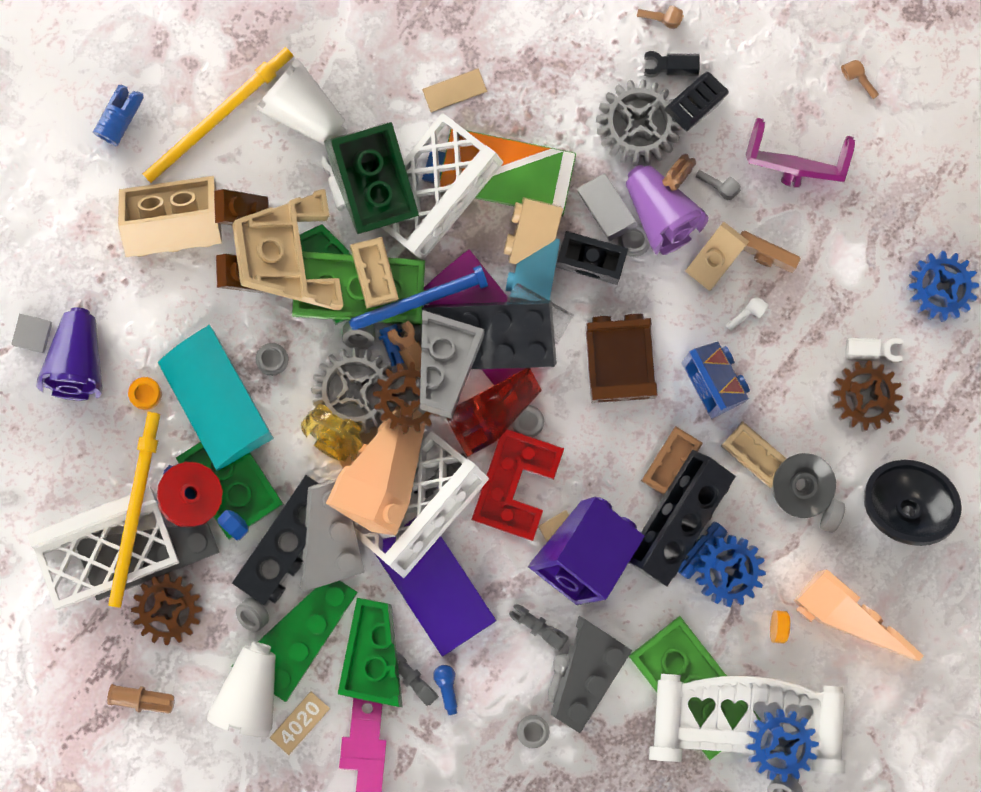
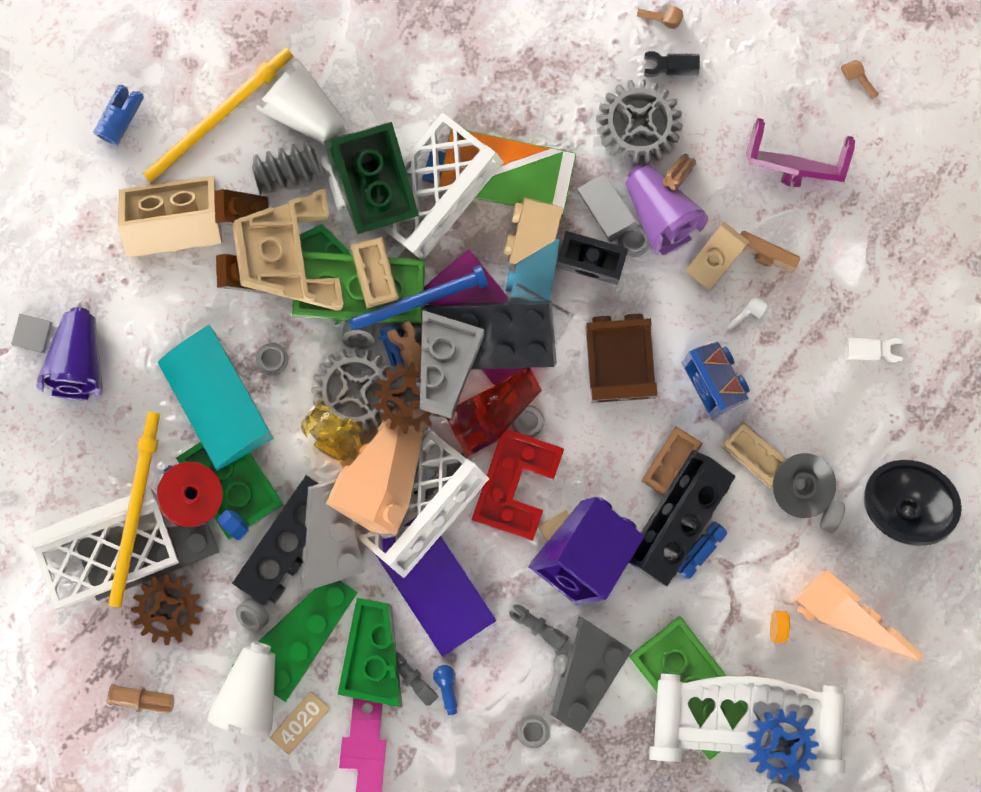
(145, 393): light orange tile -> none
(285, 167): none -> dark grey piece
(454, 90): tan sticker -> none
(698, 99): black slope -> none
(727, 190): light grey hand -> none
(736, 560): blue gear -> none
(879, 401): reddish brown gear -> none
(938, 274): blue gear -> none

